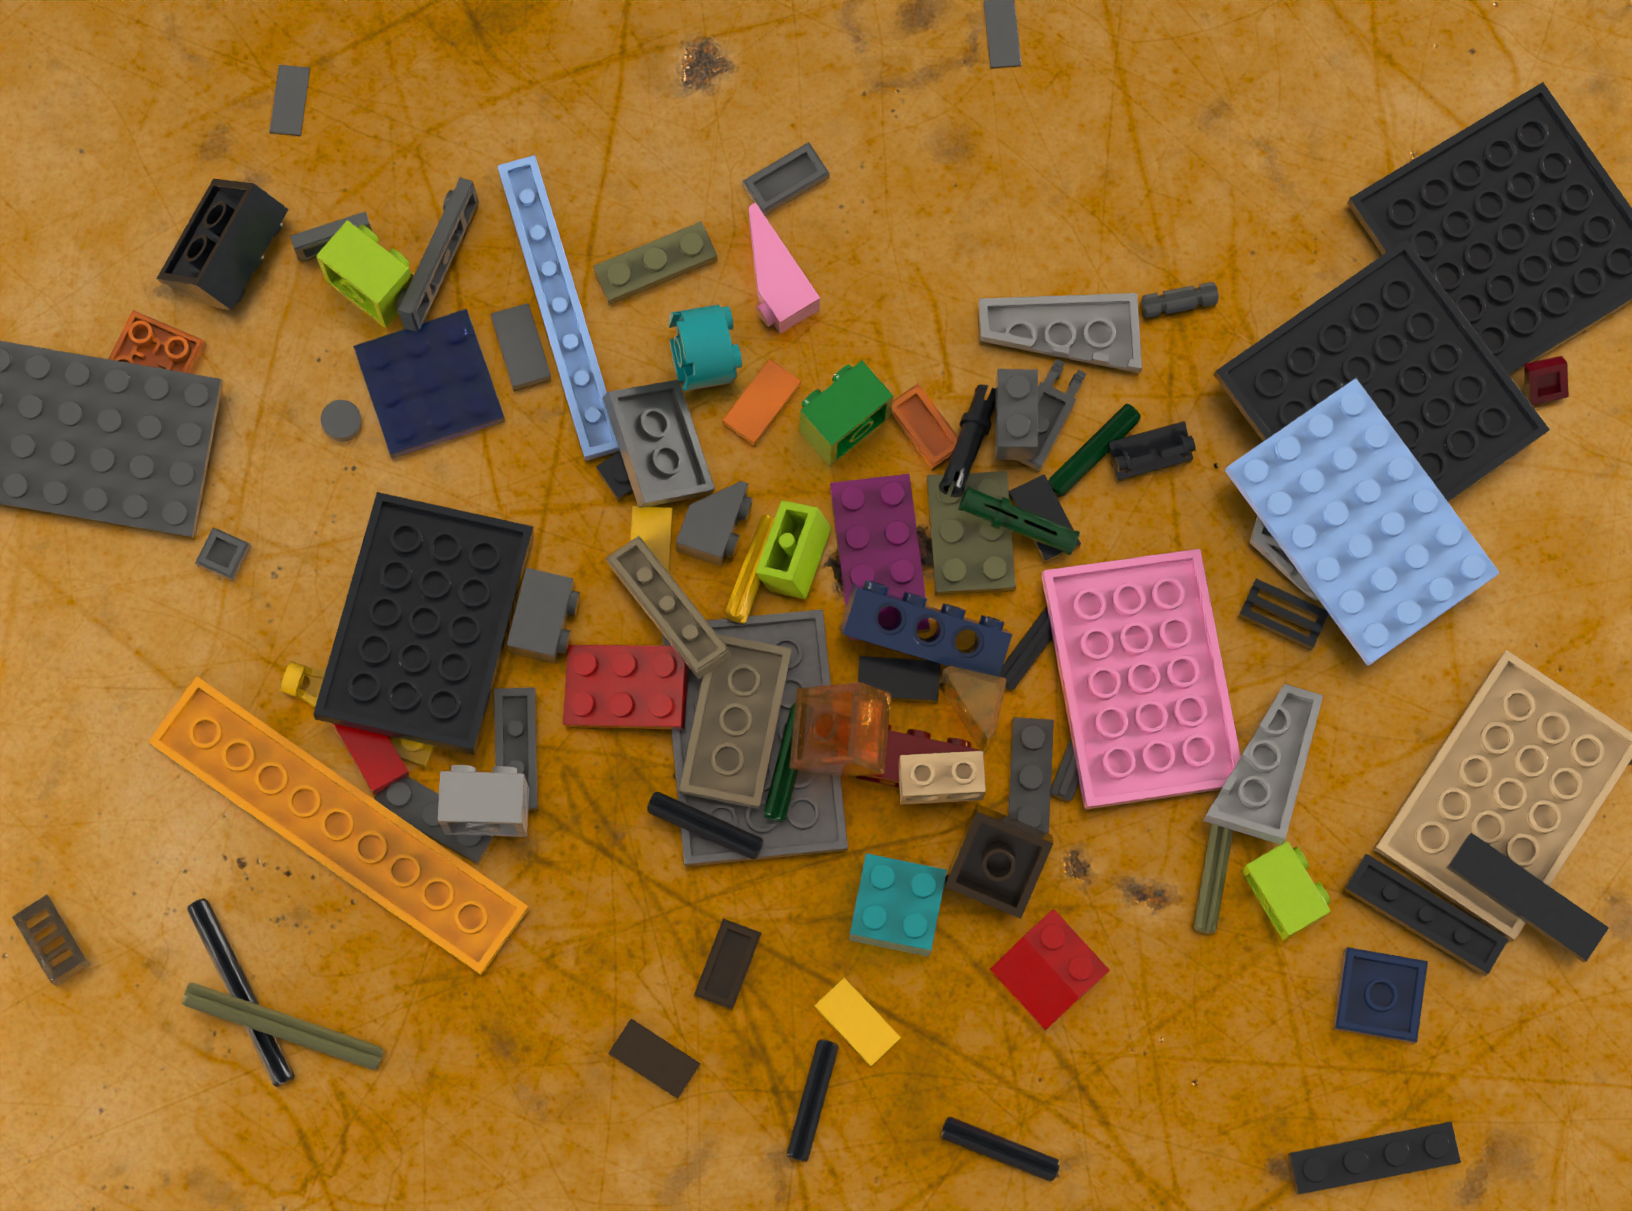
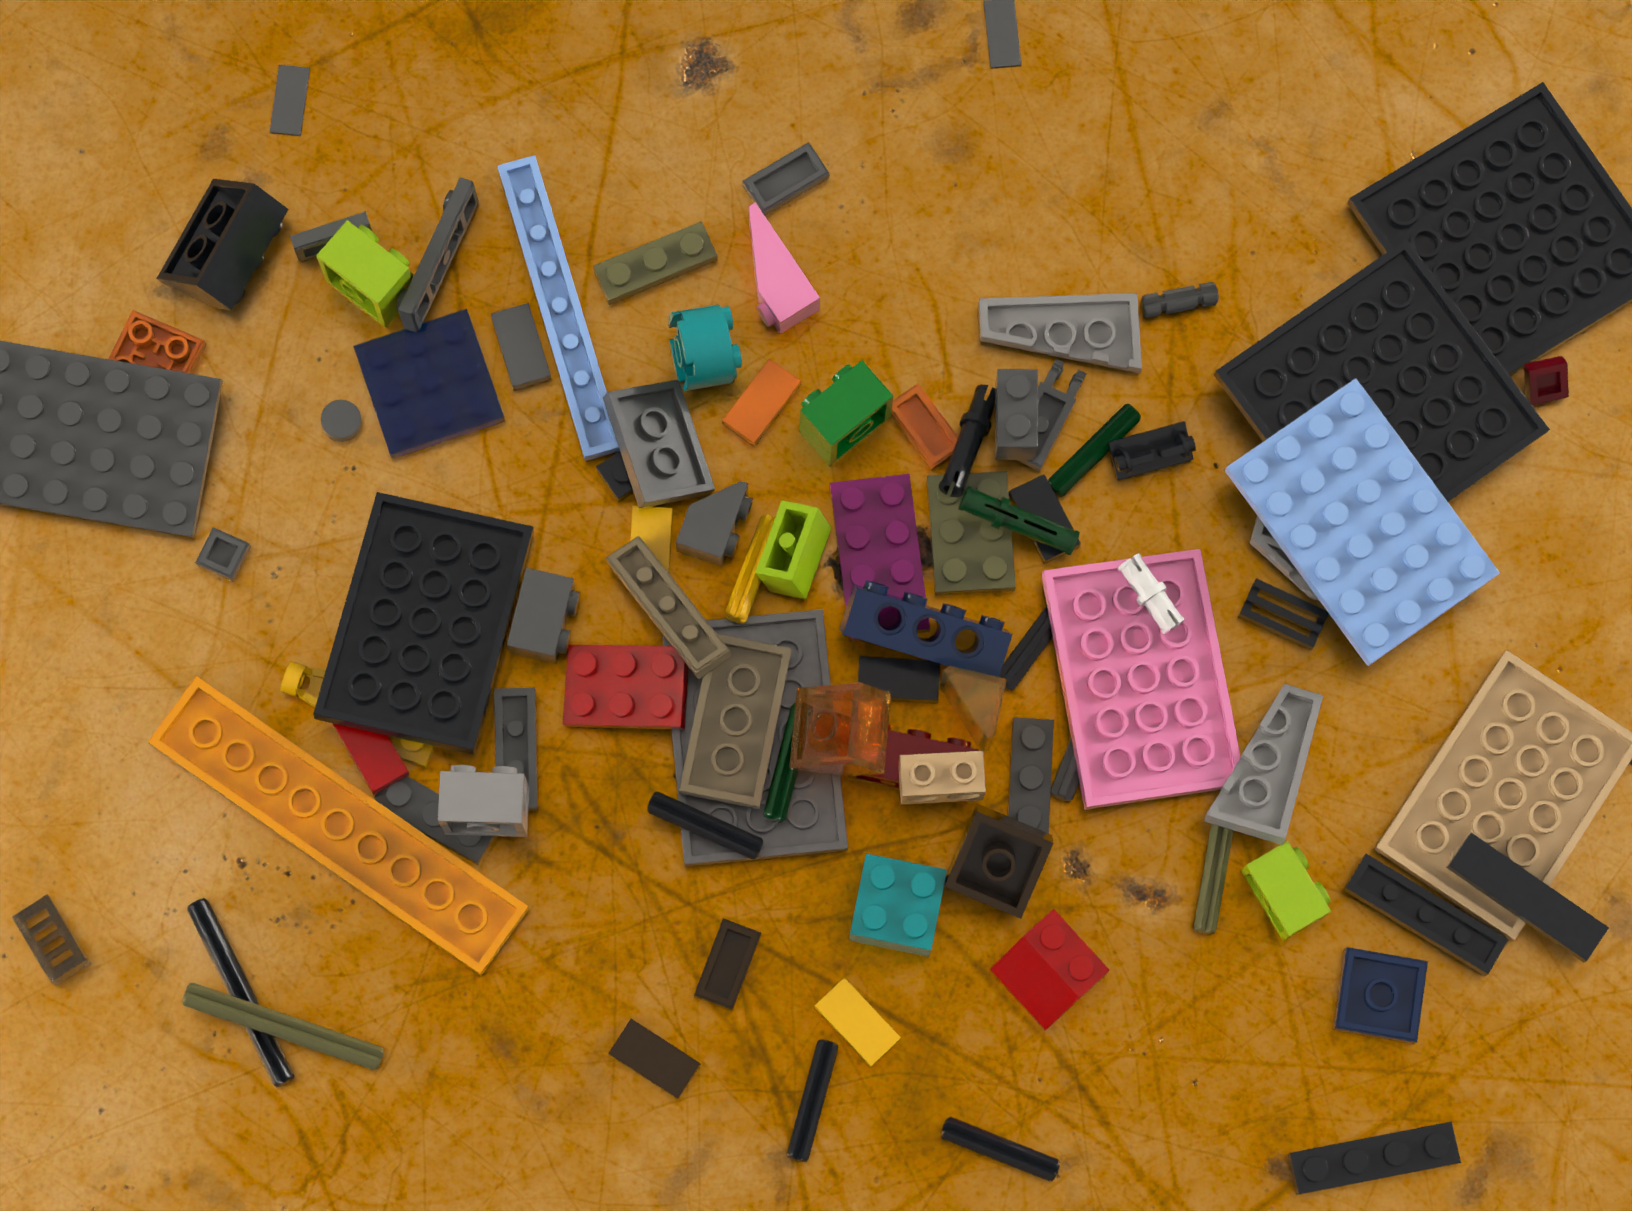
(1151, 593): none -> white pin

